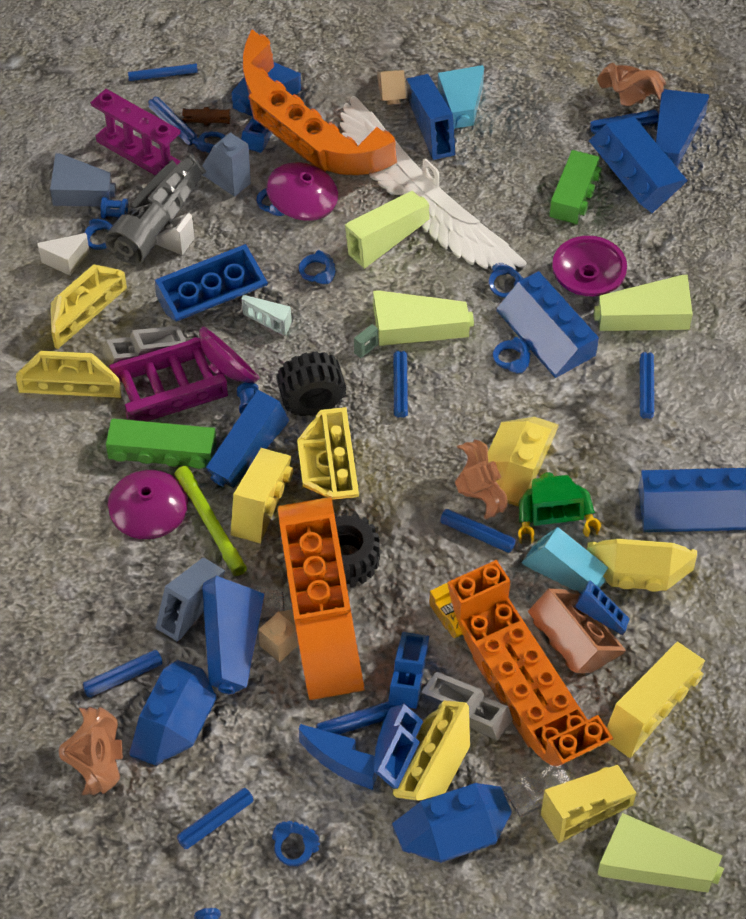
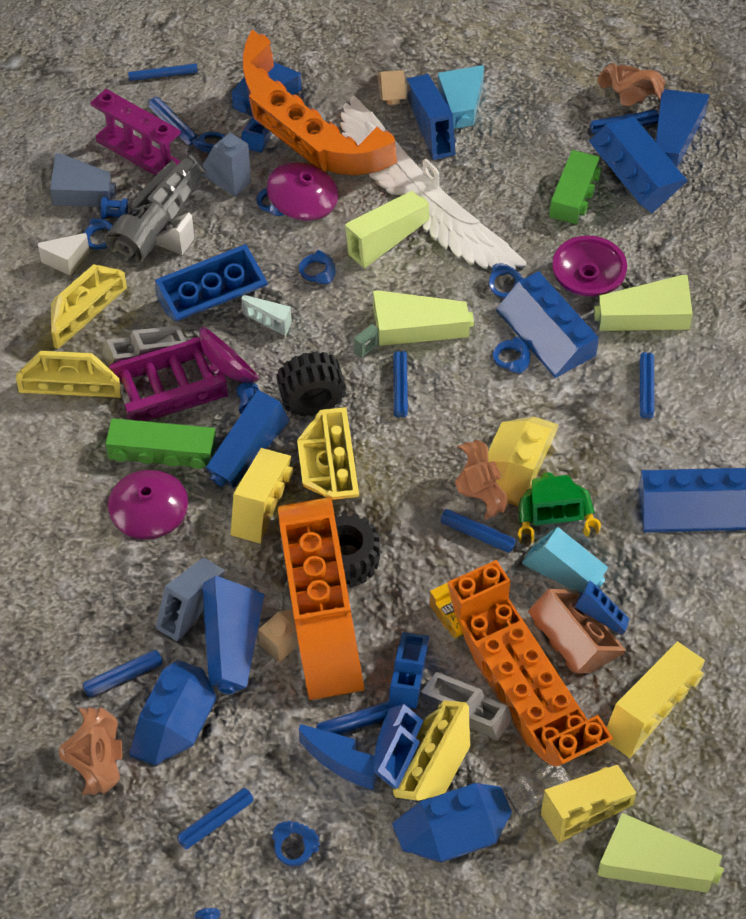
(206, 116): reddish brown pin -> none
(229, 553): lime piece -> none
(643, 563): light yellow wedge -> none

